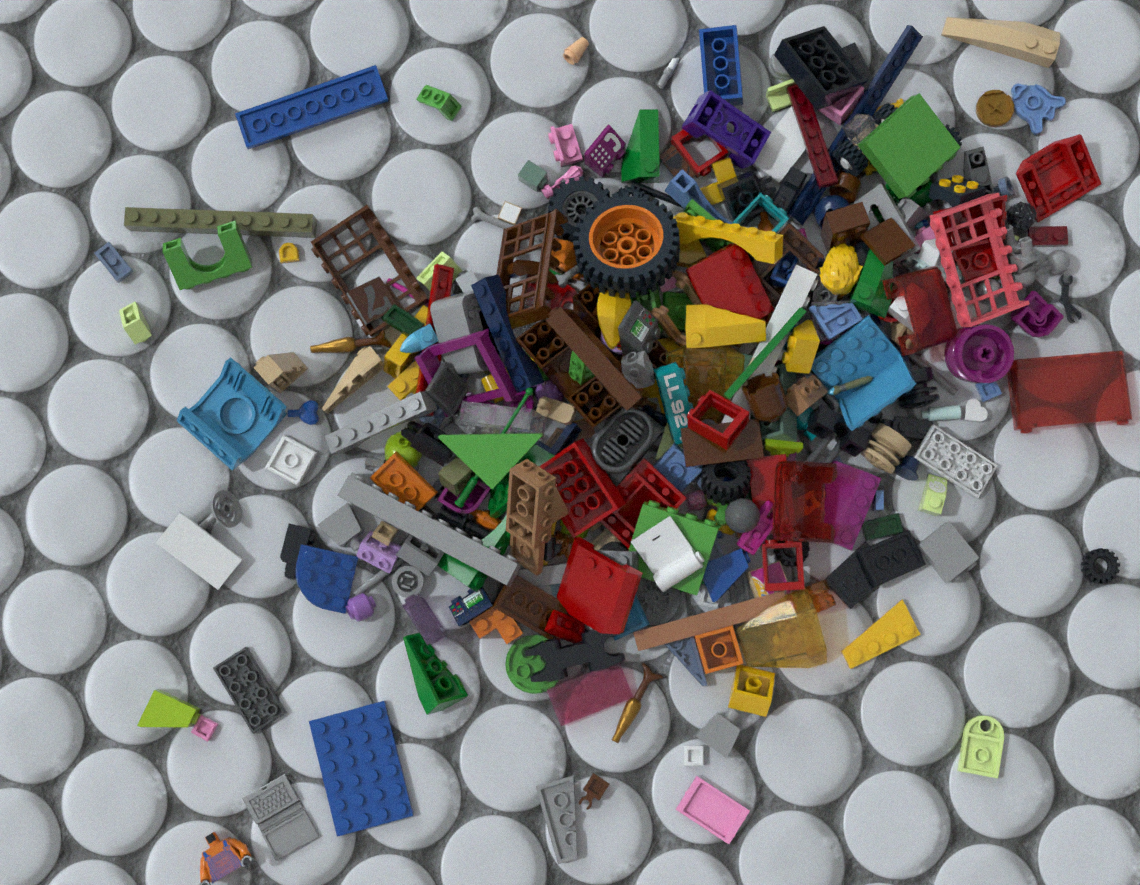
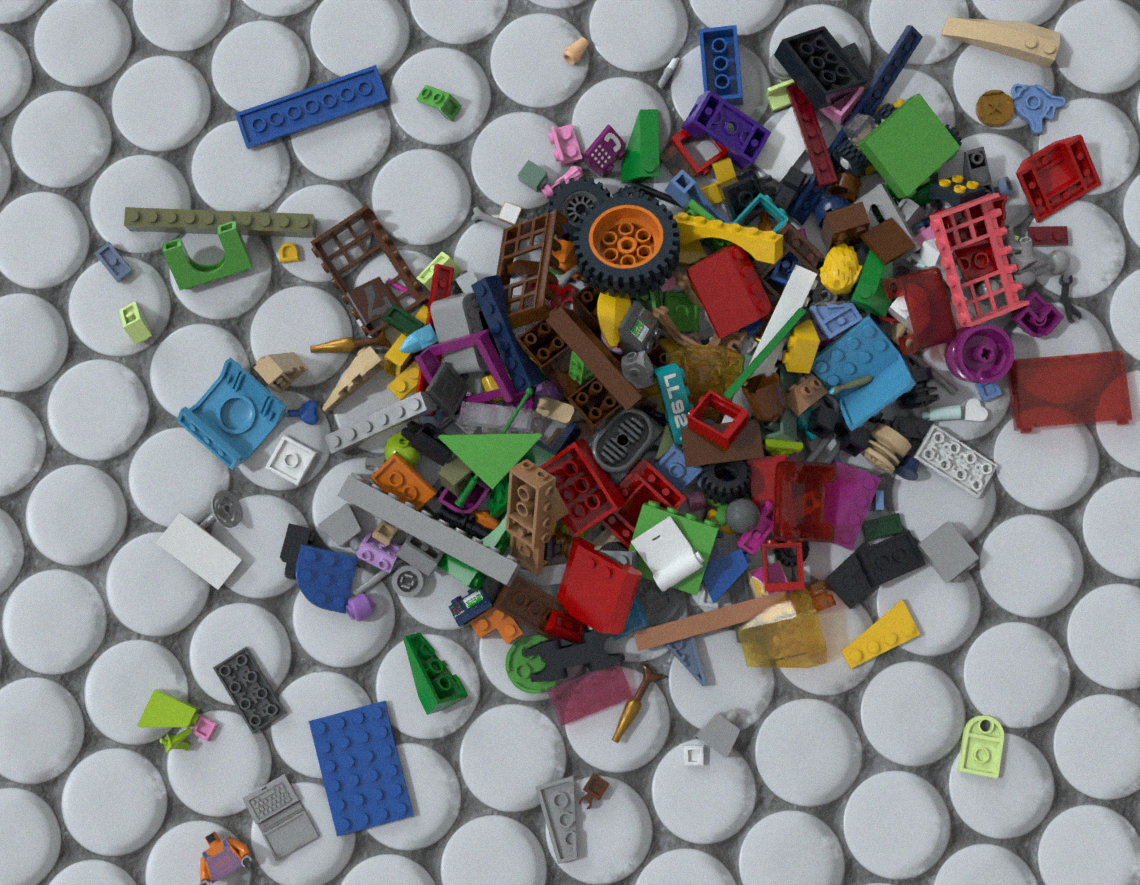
(176, 741): none -> lime piece
(424, 619): clear purple window -> none
(712, 810): bright pink piece -> none
(718, 327): yellow wedge -> none
(718, 649): orange brick -> none
(751, 690): yellow slope -> none
(933, 495): yellowish green slope -> none
(1021, 216): black piece -> none
(1108, 557): black tyre -> none

